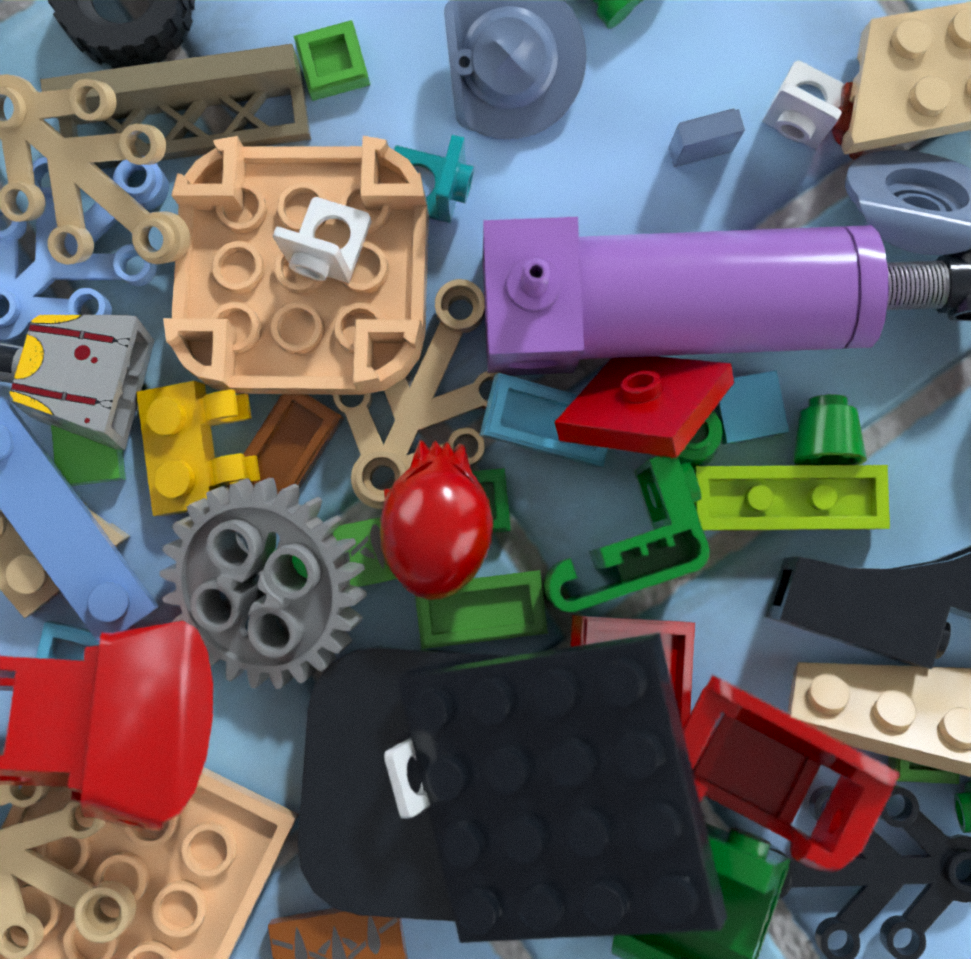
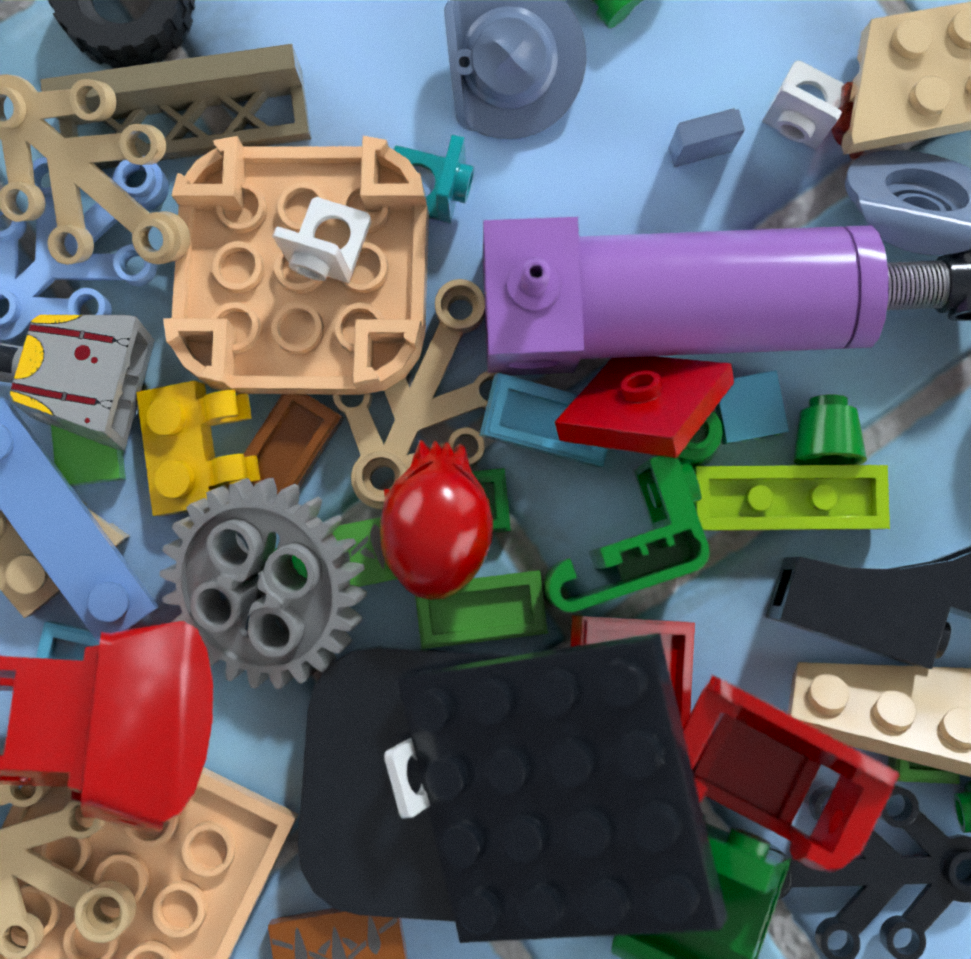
(332, 60): bright green tile -> none

